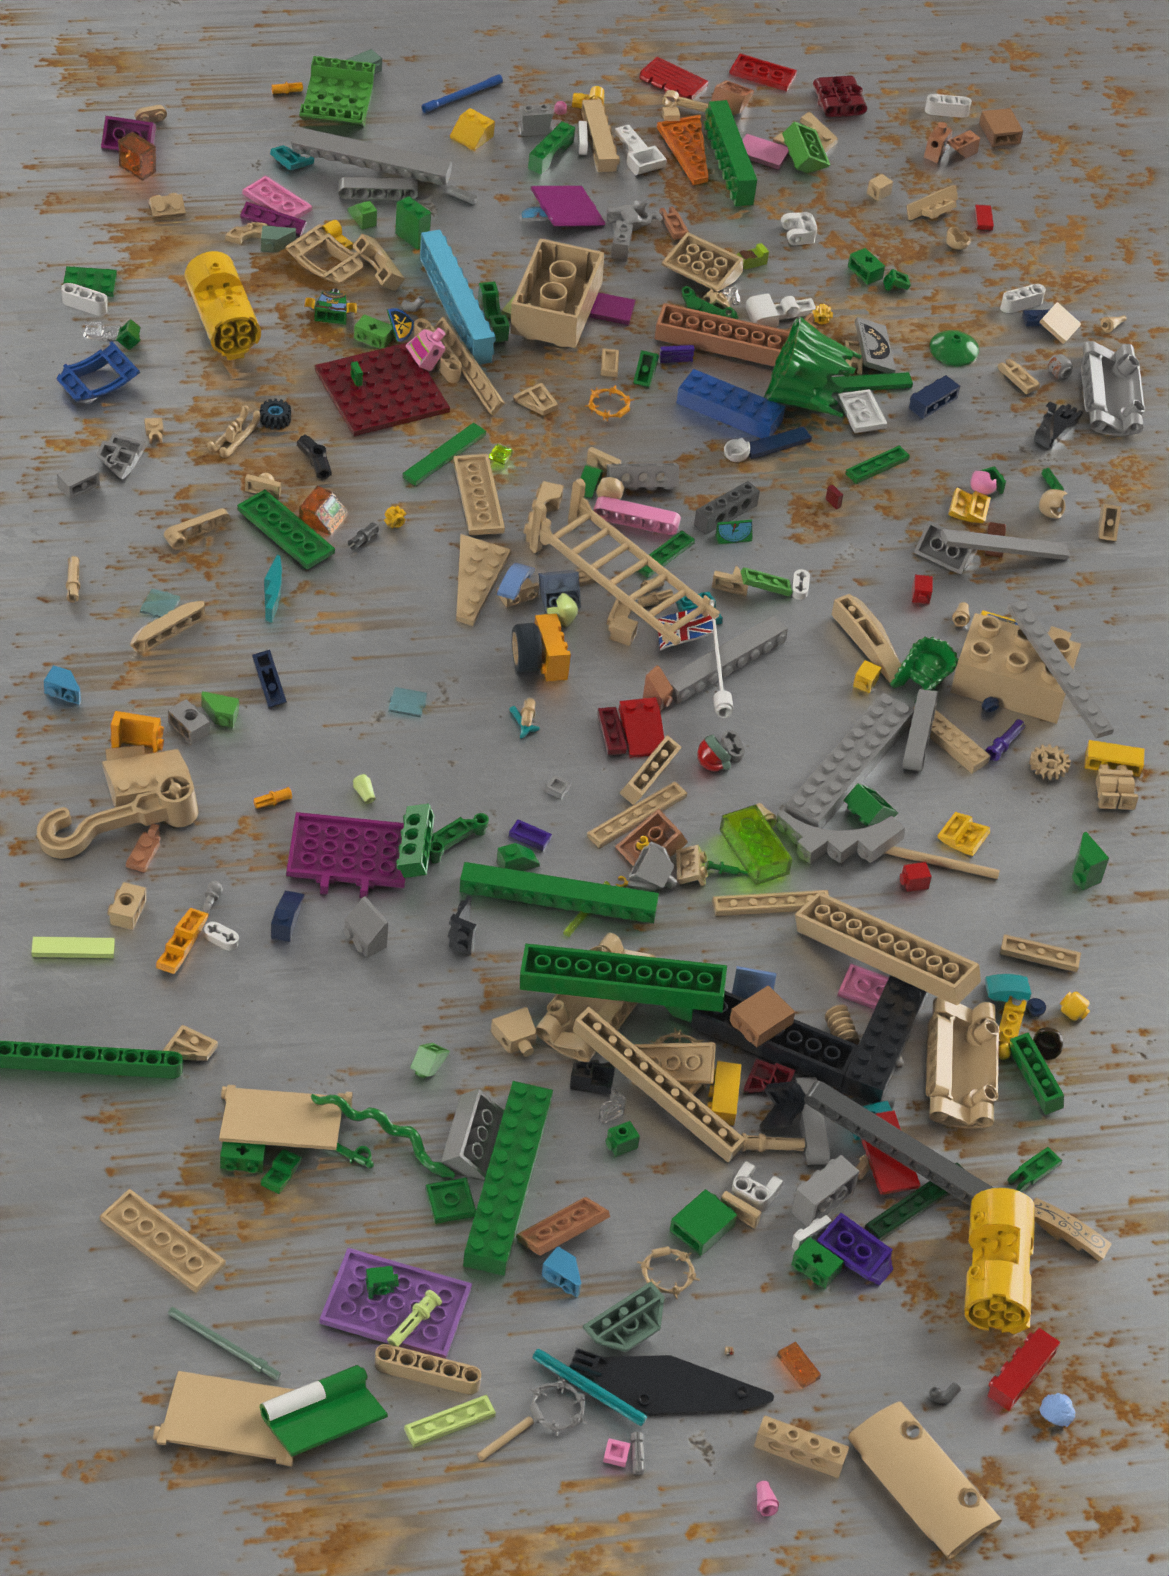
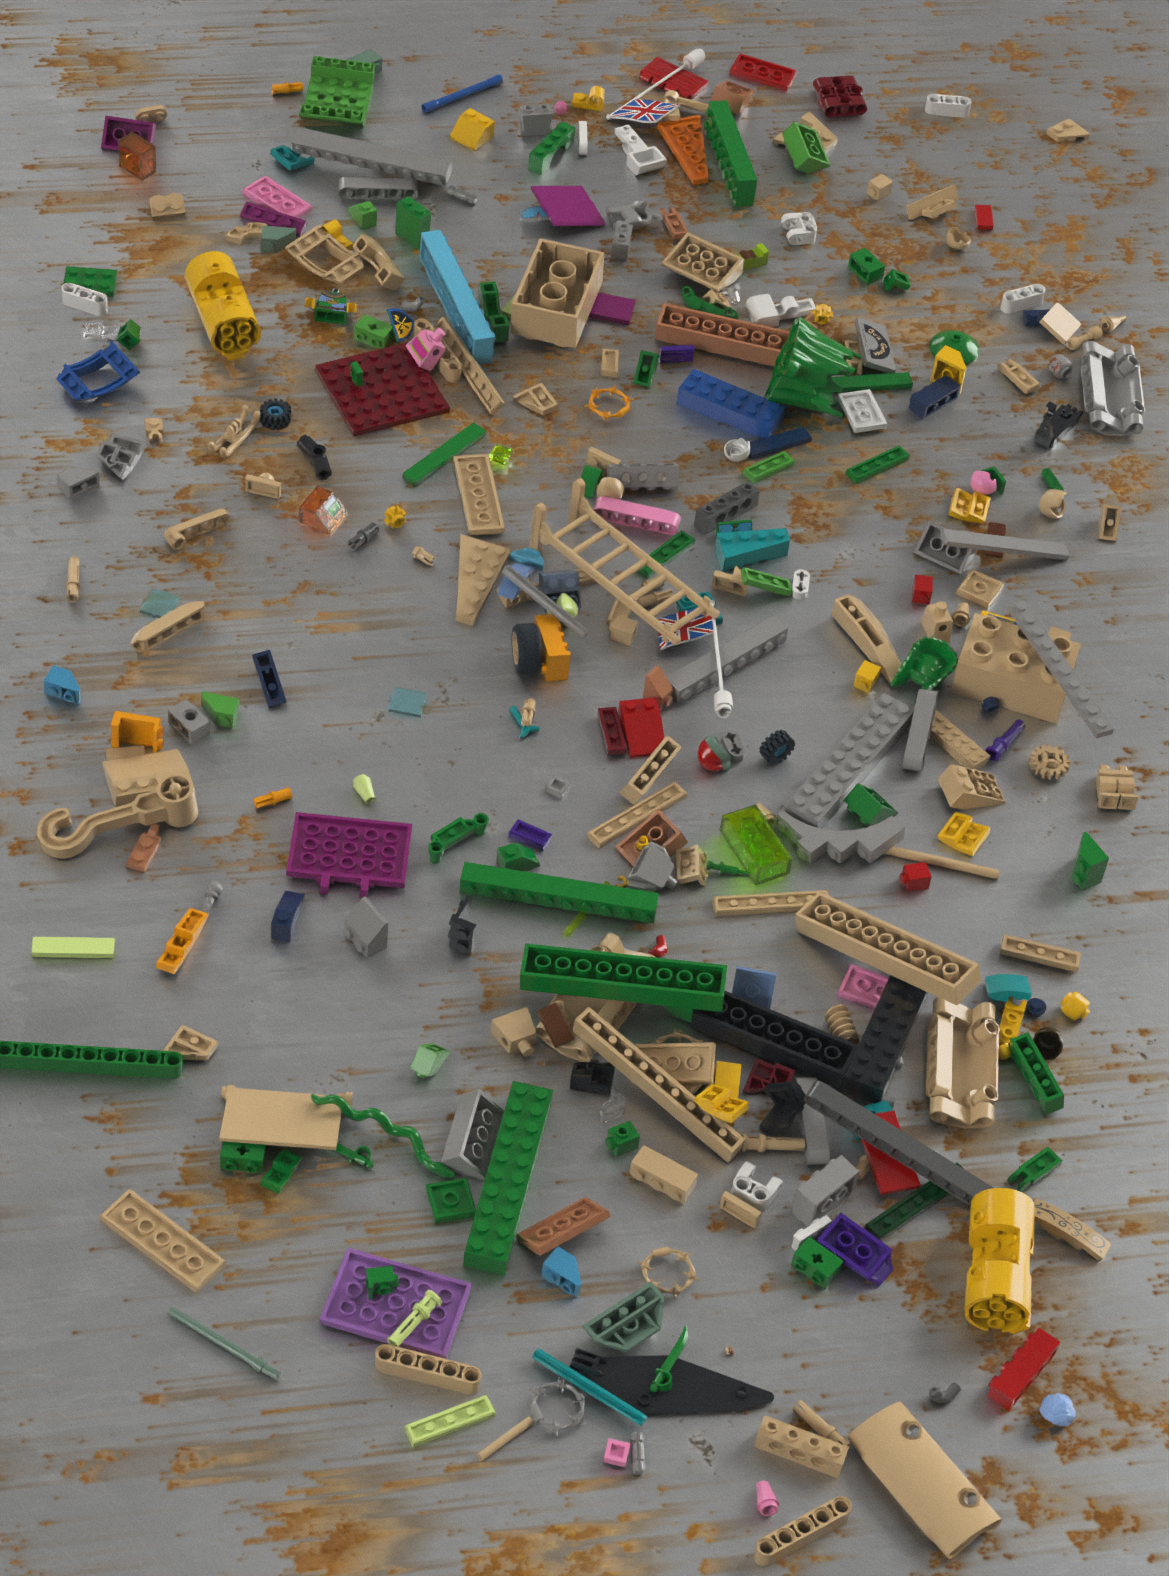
(127, 905): tan brick -> none
(221, 1417): tan door -> none
(223, 934): white beam -> none
(272, 588): teal slope -> none
(286, 529): green plate -> none
(322, 1410): green door -> none
(416, 840): green brick -> none
(422, 555): none -> tan pin
(528, 557): none -> medium azure tile
(545, 601): none -> light grey axle
(551, 496): tan arch -> none
(555, 1025): none -> reddish brown tile
(600, 136): tan brick -> none
(652, 111): none -> flag
(661, 947): none -> red arm
(663, 1174): none -> tan brick
(663, 1373): none -> green sword
(703, 1222): green brick -> none
(718, 1103): none -> yellow slope
(750, 547): none -> teal wedge
(762, 1016): medium nougat brick -> none
(765, 151): bright pink tile -> none
(768, 467): none -> bright green tile
(777, 747): none -> black bush
(797, 1539): none -> tan beam
(799, 1365): clear orange plate -> none
(819, 1424): none -> tan pin
(834, 497): dark red tile -> none
(937, 621): none -> tan torso
(938, 137): nougat torso -> none
(949, 363): none -> yellow slope
(965, 143): nougat slope -> none
(970, 788): none -> tan slope
(980, 588): none -> tan tile
(1001, 127): medium nougat brick -> none
(1067, 130): none -> tan wing
(1074, 342): none -> tan piece
(1113, 756): yellow brick -> none

